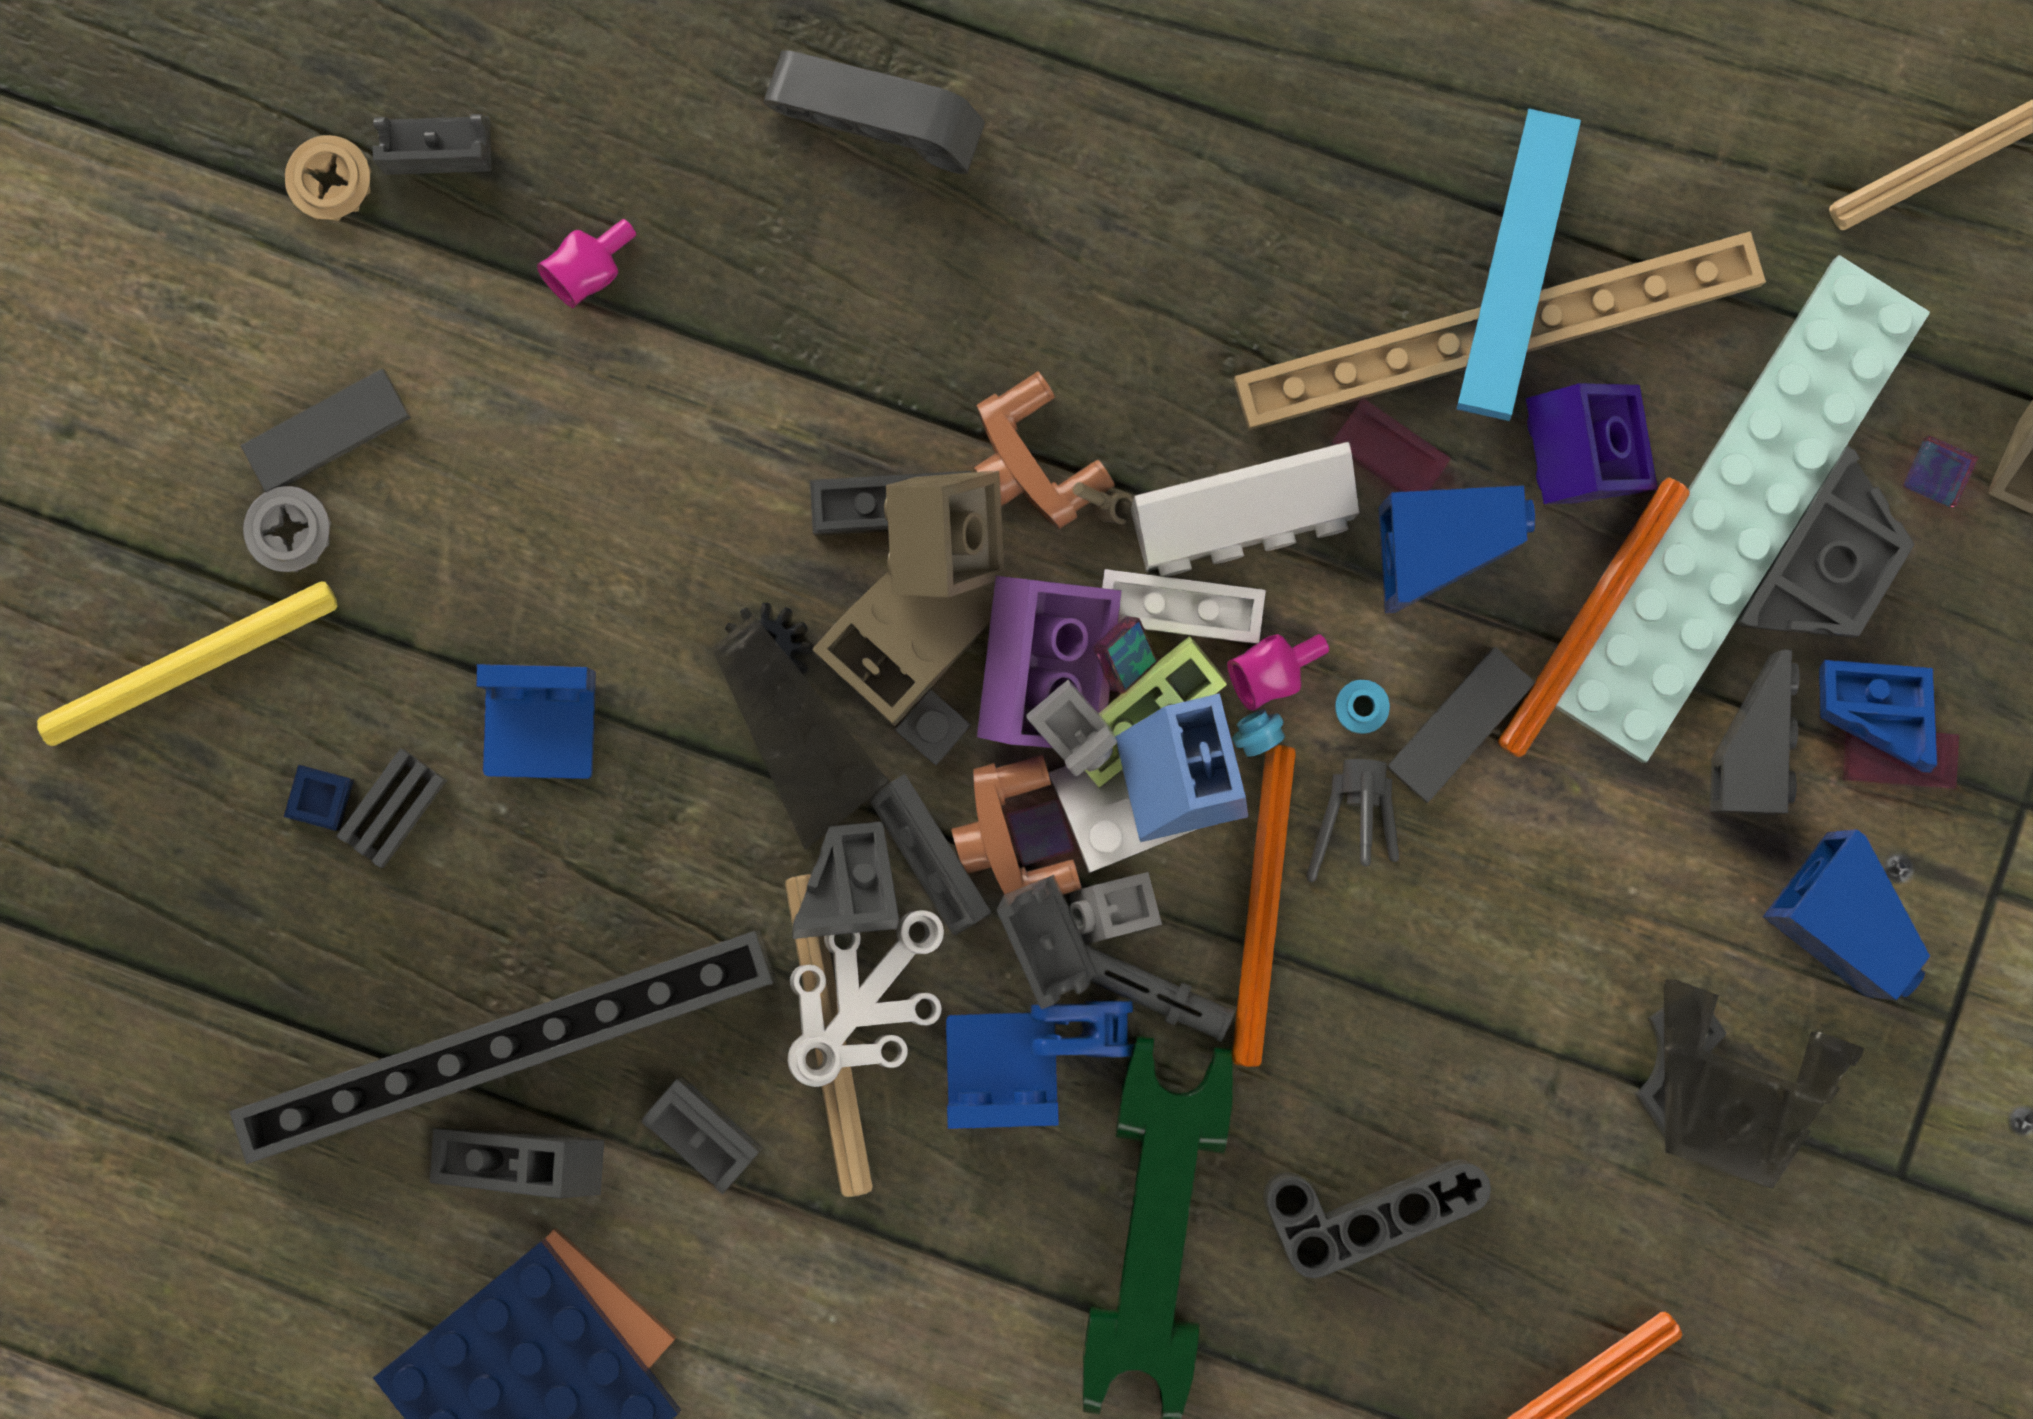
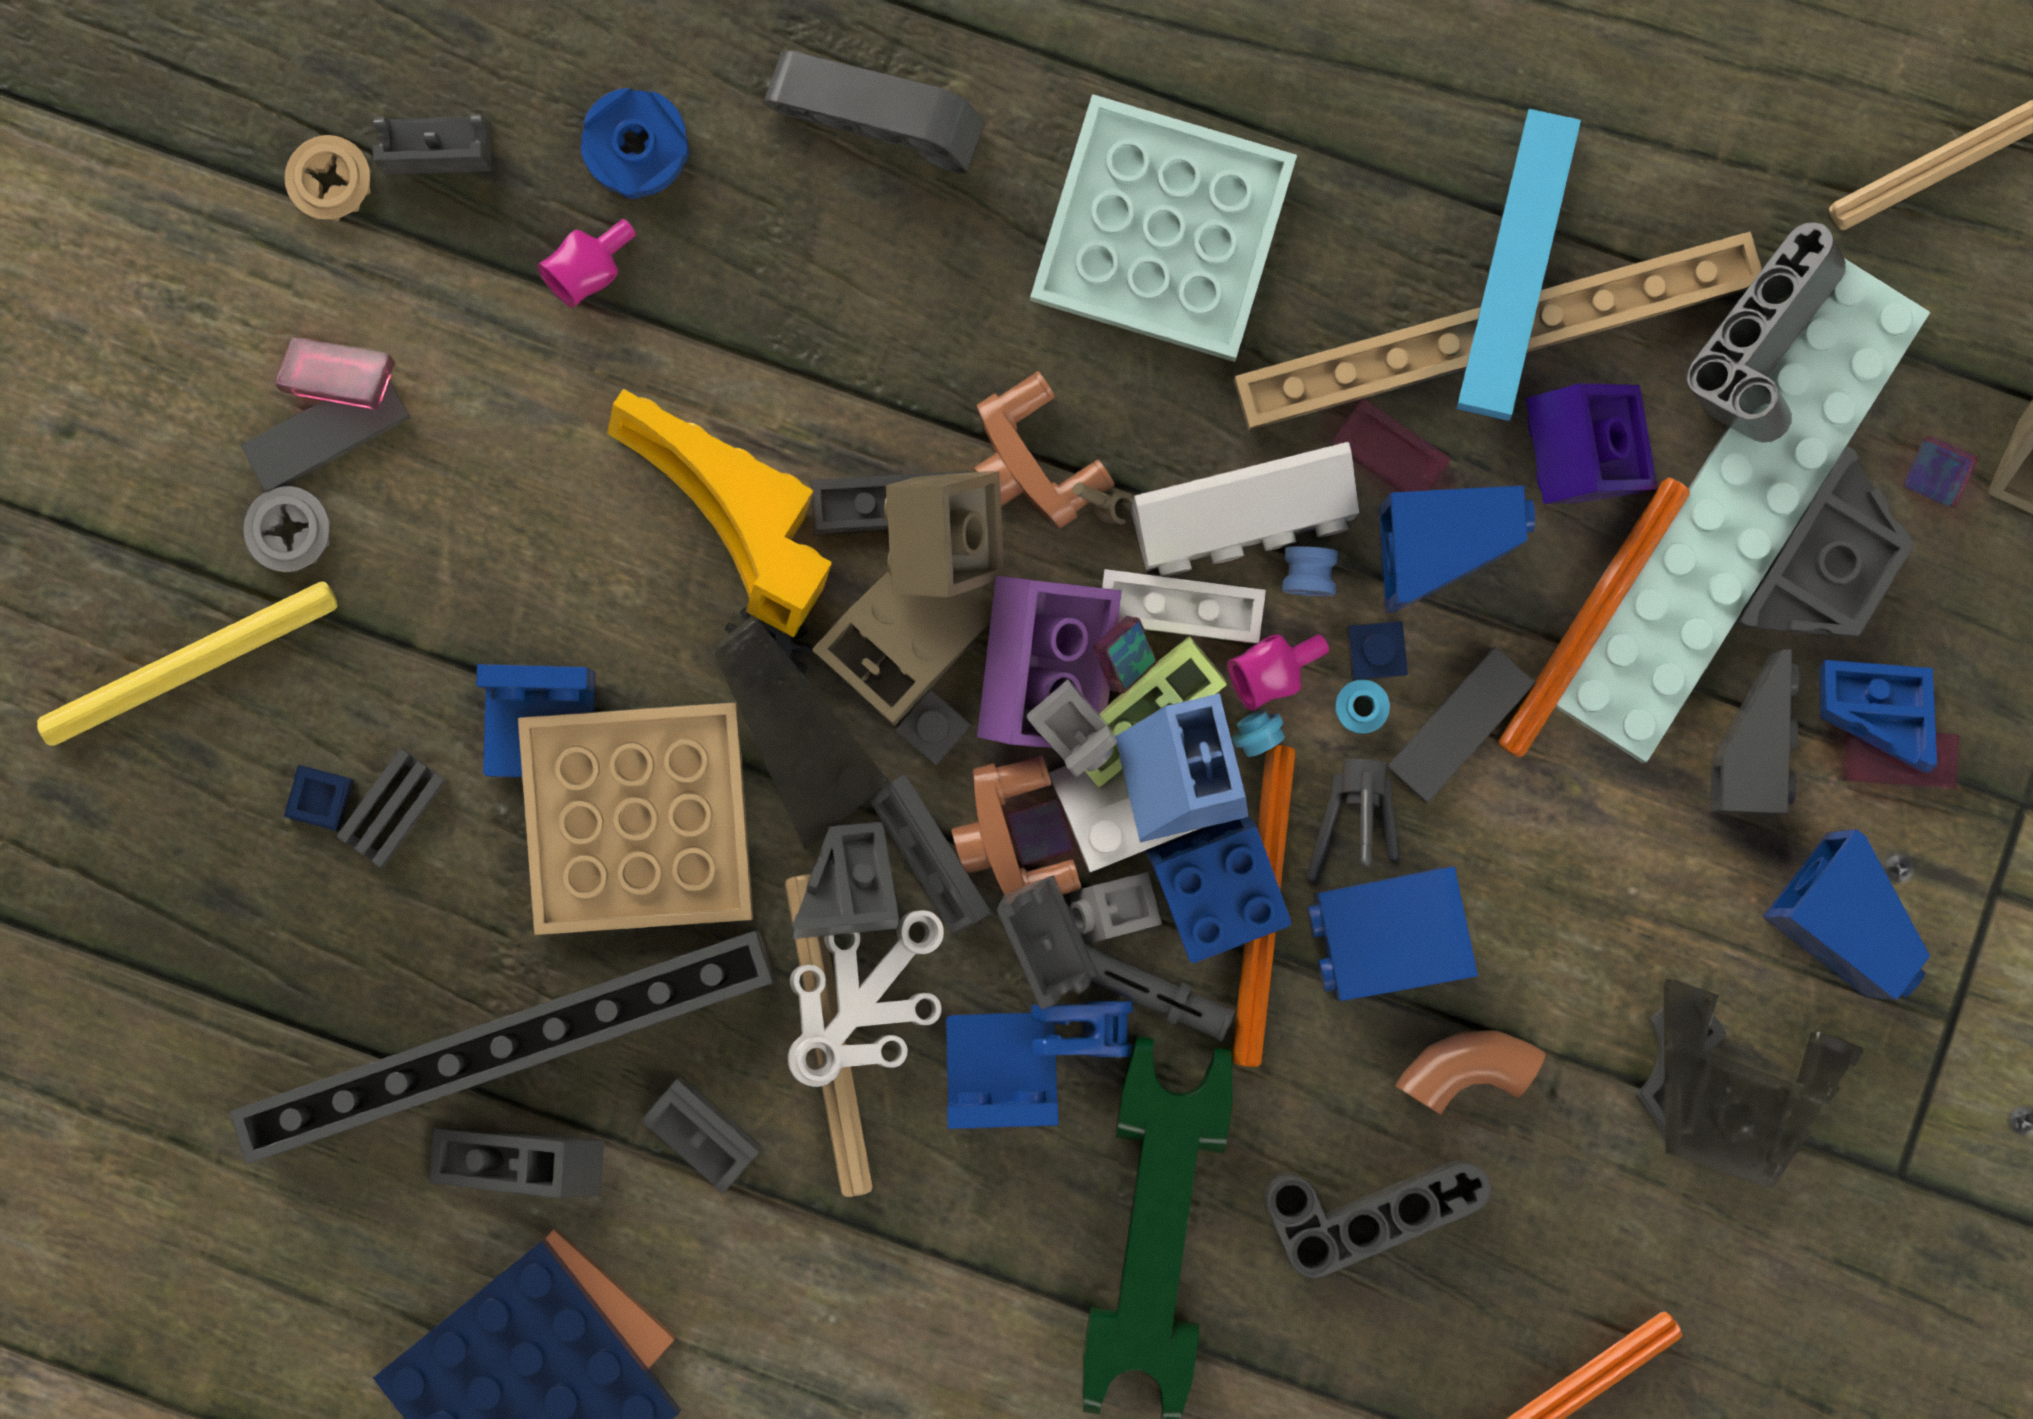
(335, 373): none -> clear pink tile
(632, 173): none -> blue plate
(635, 818): none -> tan plate
(745, 502): none -> yellow arch
(1163, 228): none -> light aqua plate
(1219, 887): none -> blue bracket
(1310, 571): none -> medium blue wheel
(1377, 651): none -> dark blue plate
(1392, 934): none -> blue slope
(1471, 1060): none -> nougat cylinder
(1807, 269): none -> dark grey beam

